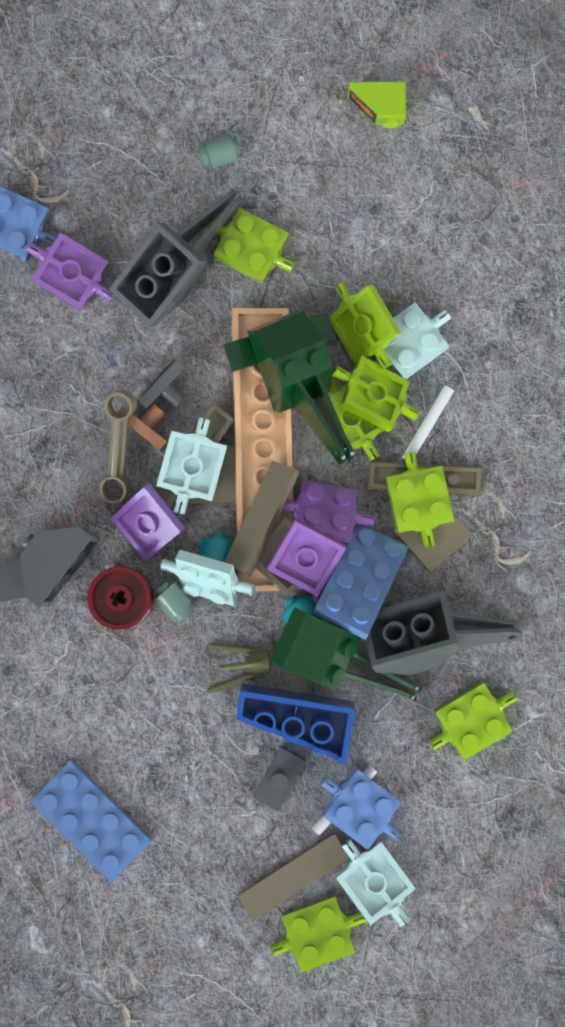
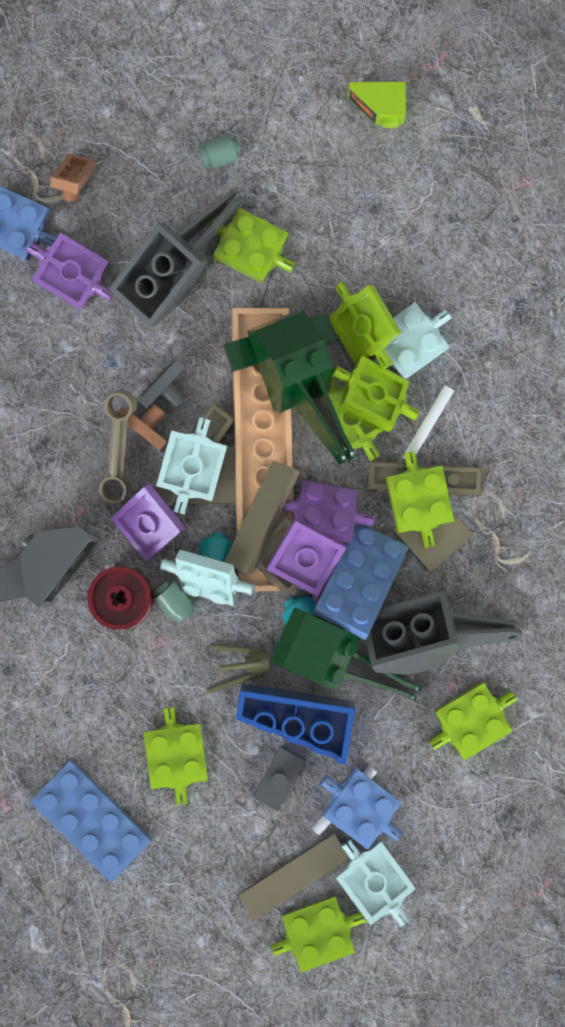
(72, 176): none -> nougat tile
(175, 755): none -> lime plate

